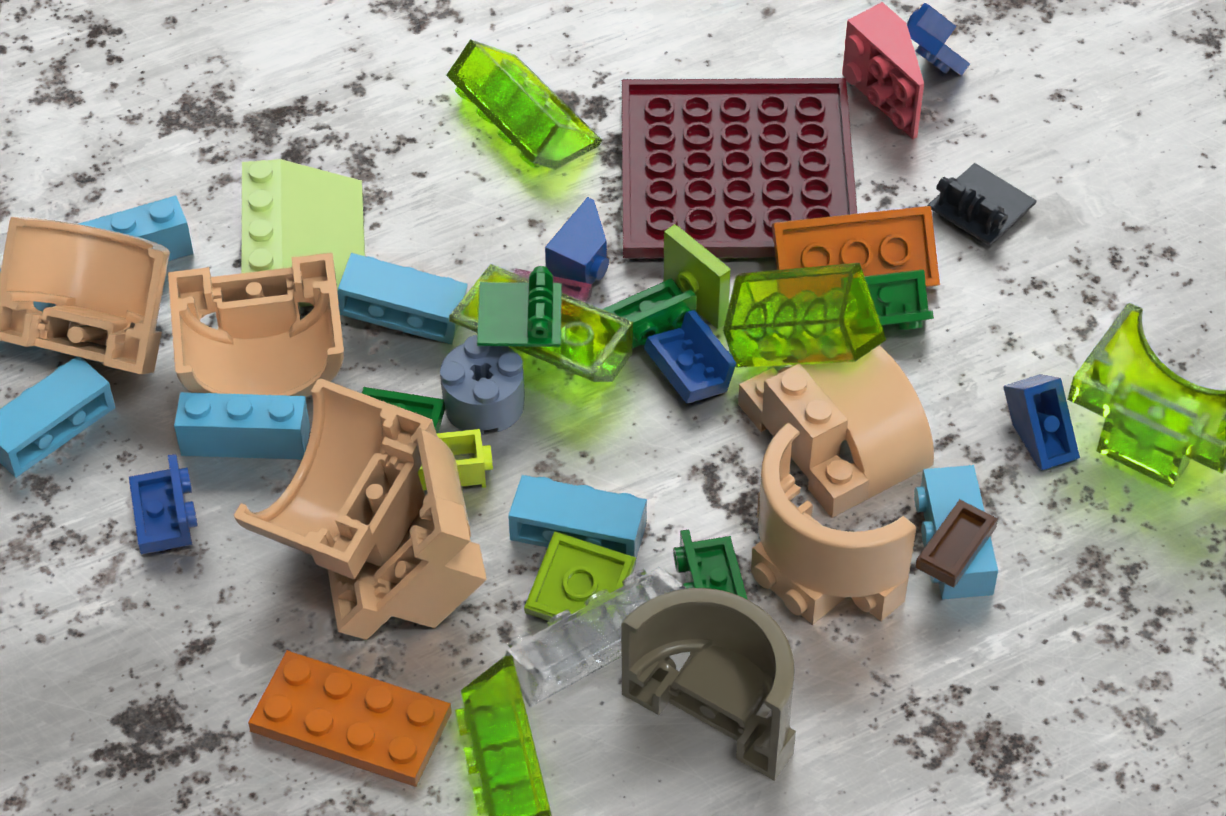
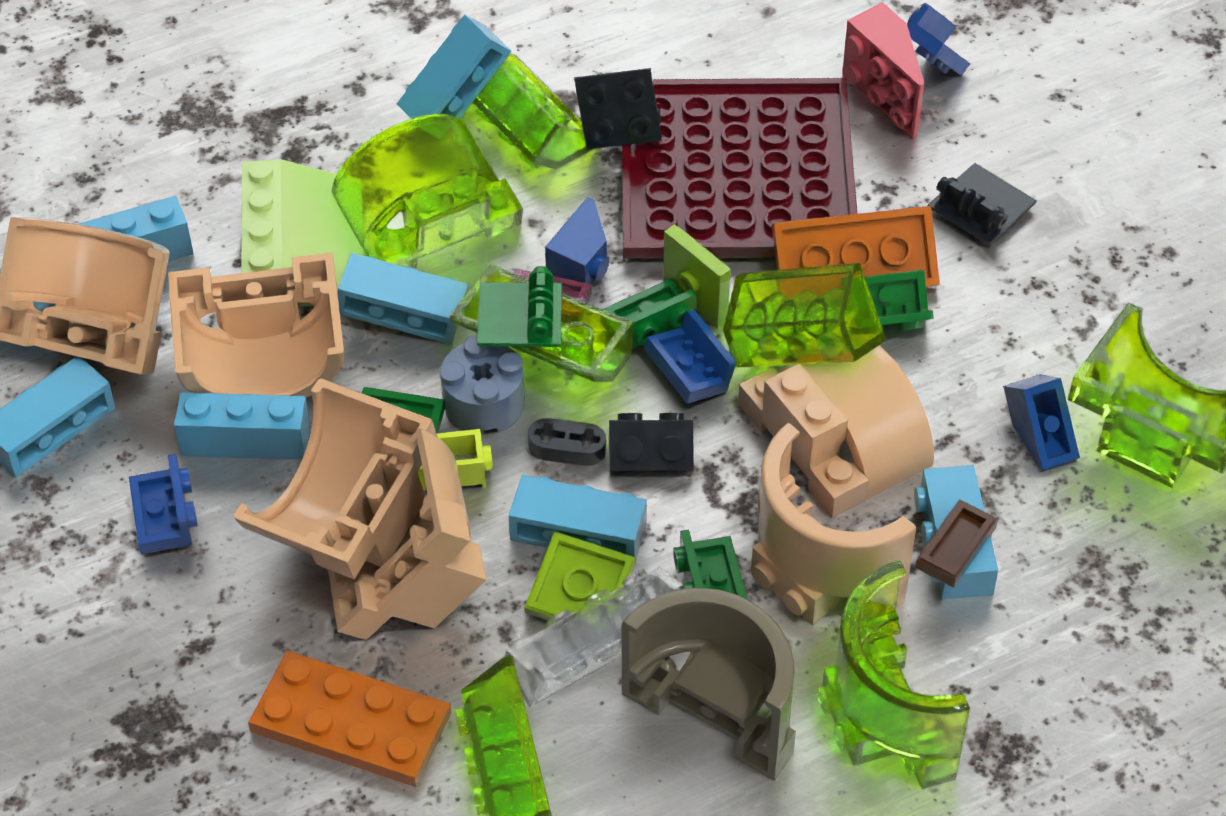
(434, 178): none -> clear neon green piece
(455, 71): none -> medium azure brick
(567, 441): none -> black beam
(618, 108): none -> black hinge
(651, 444): none -> black bracket
(872, 699): none -> clear neon green piece

